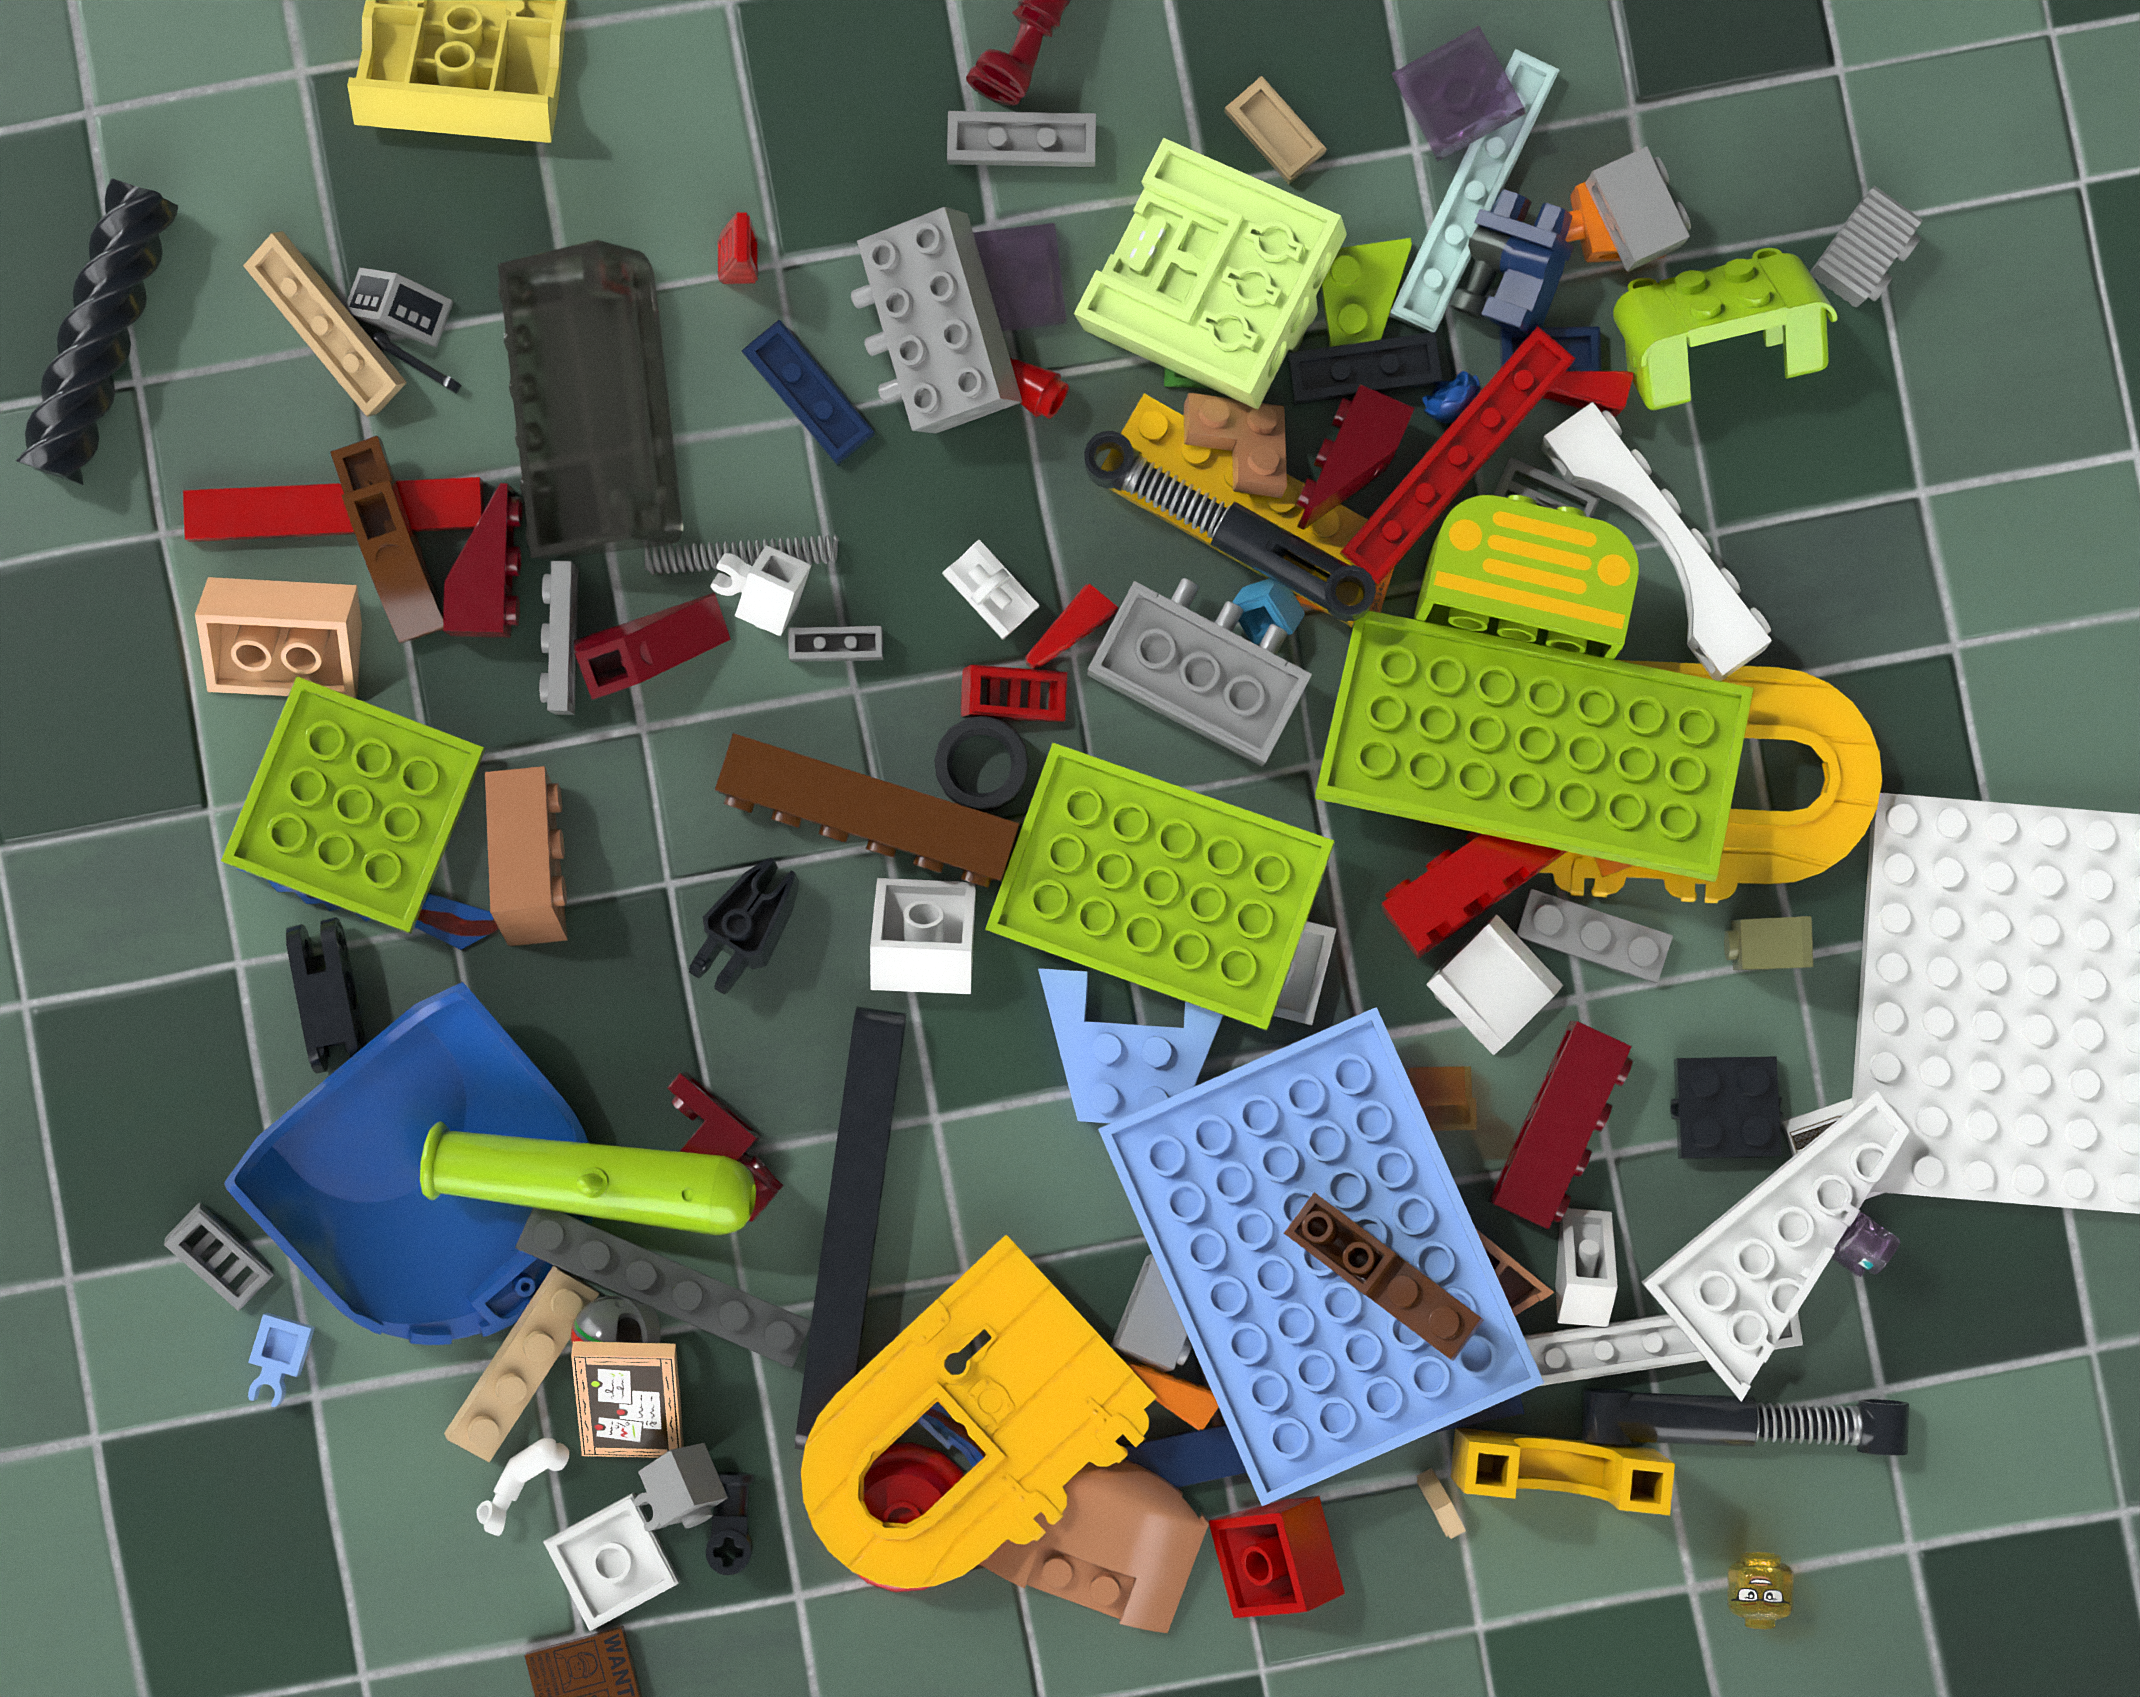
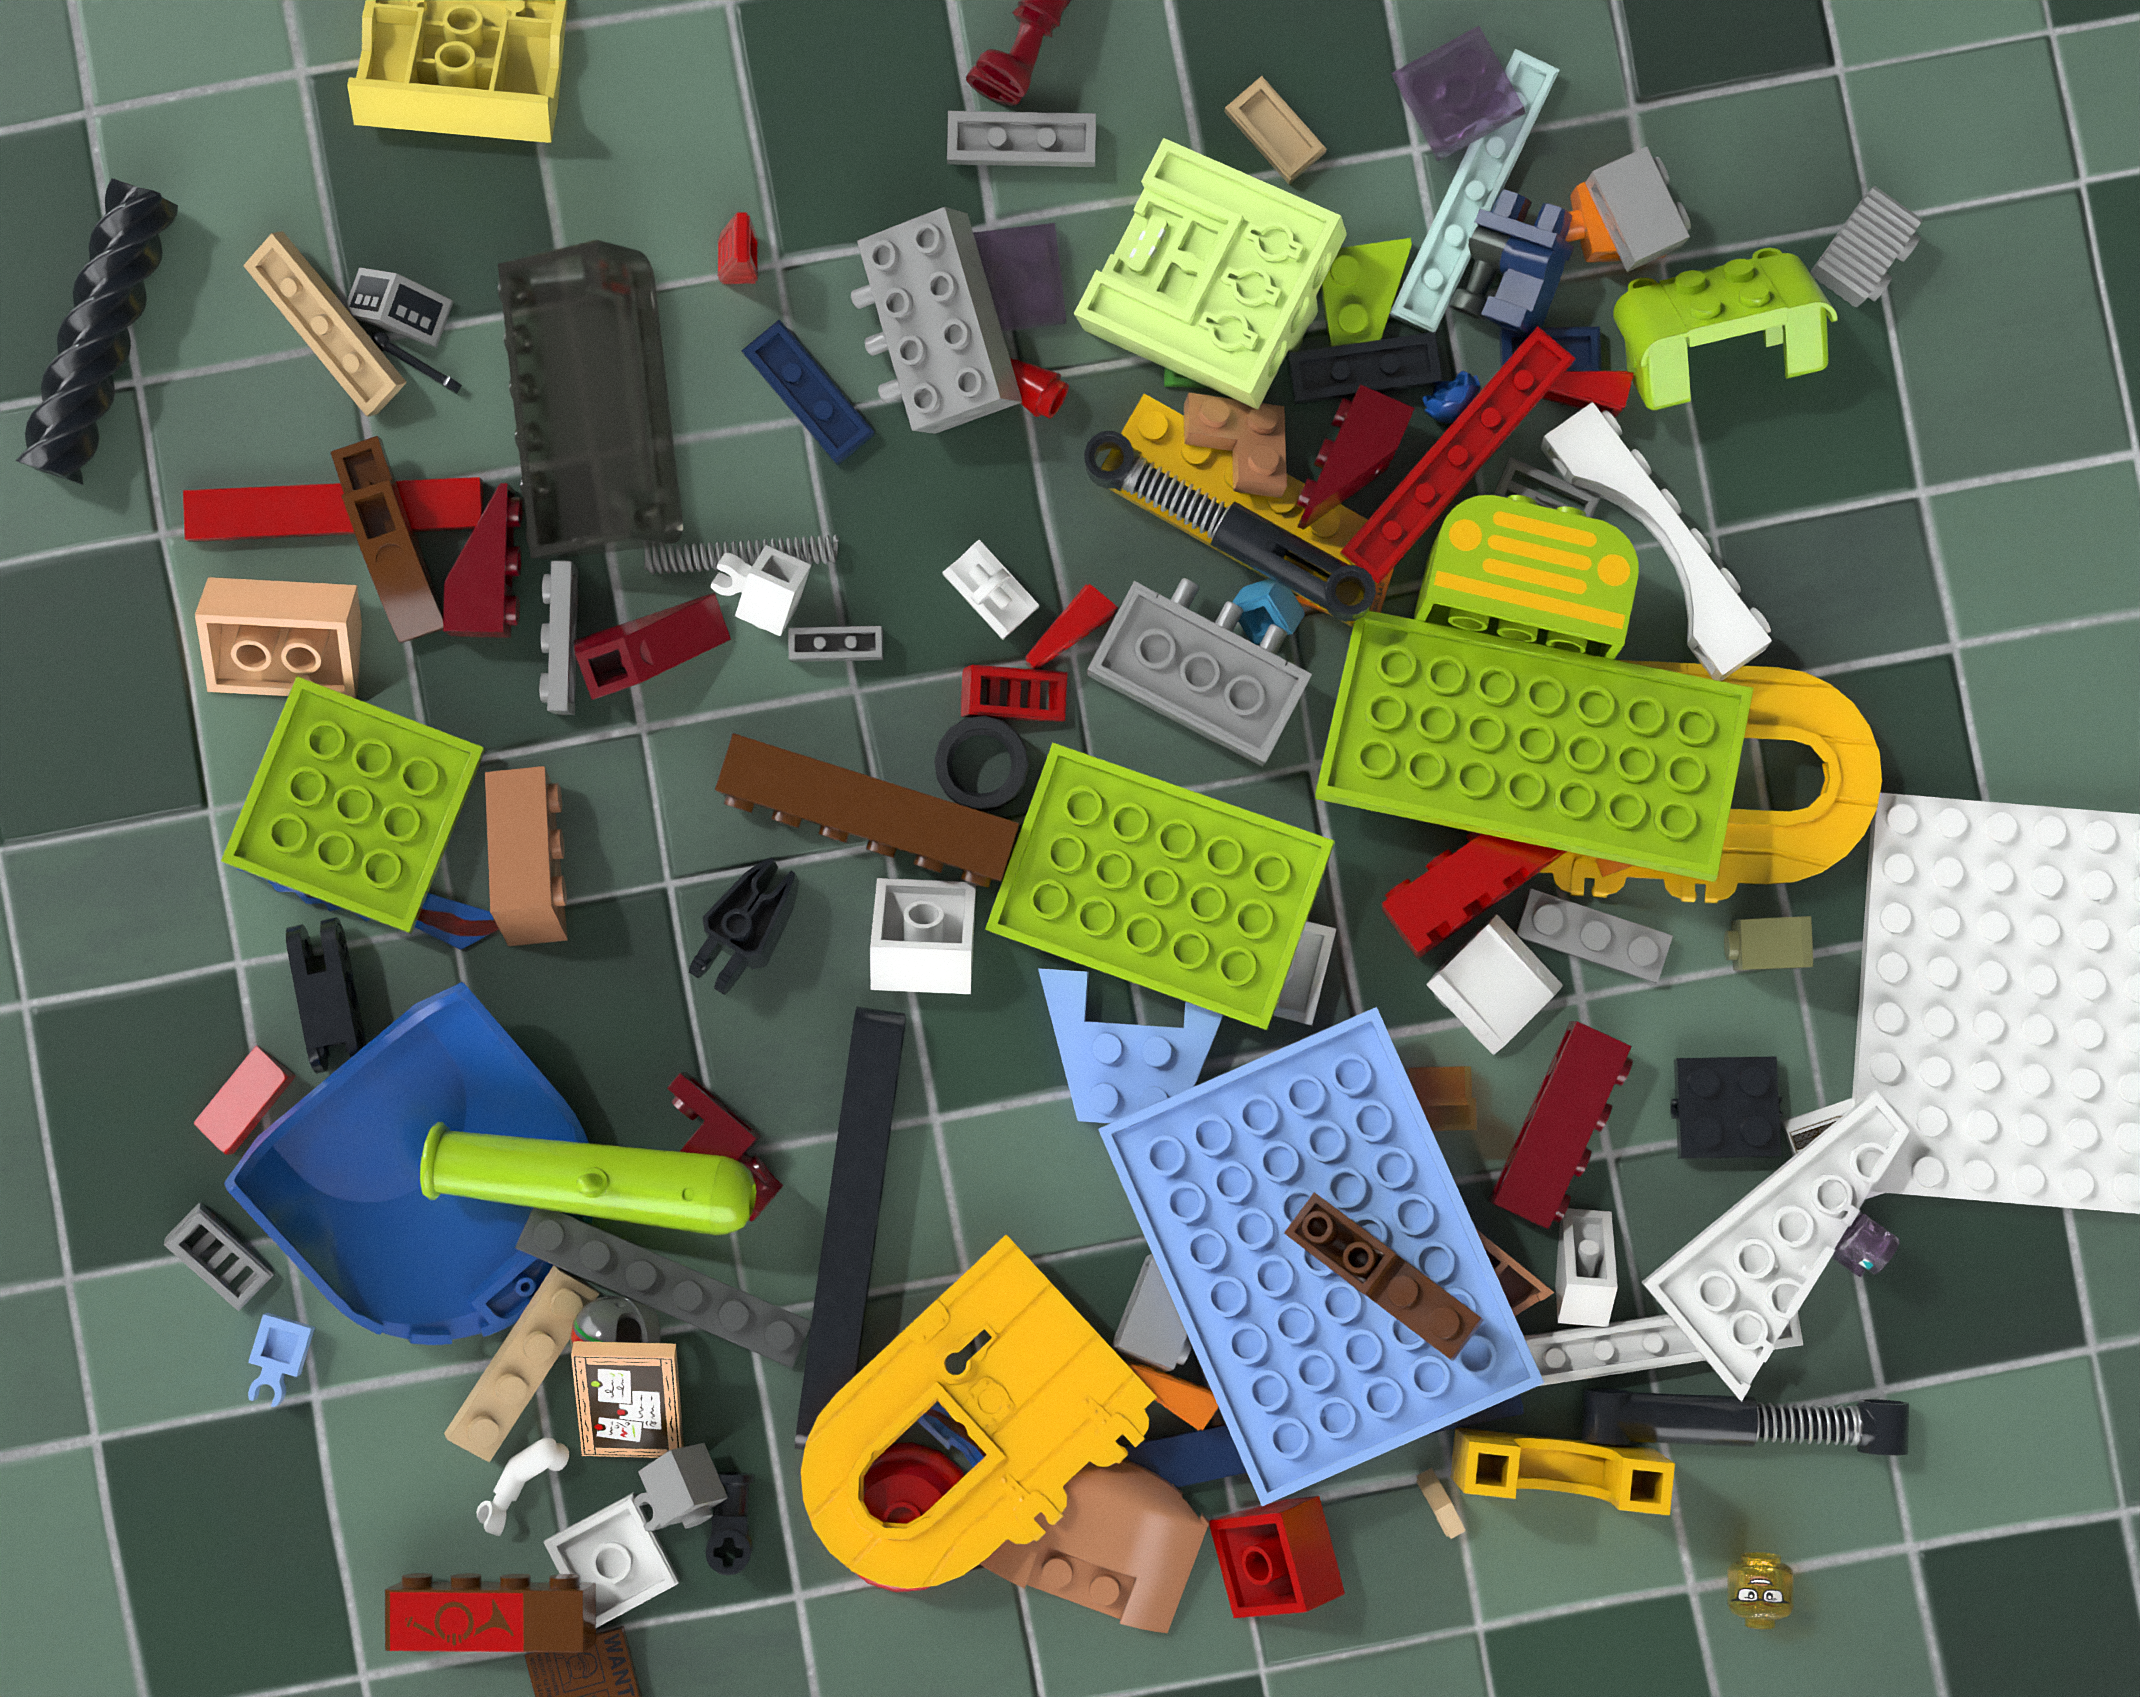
(244, 1100): none -> slope
(490, 1615): none -> brick

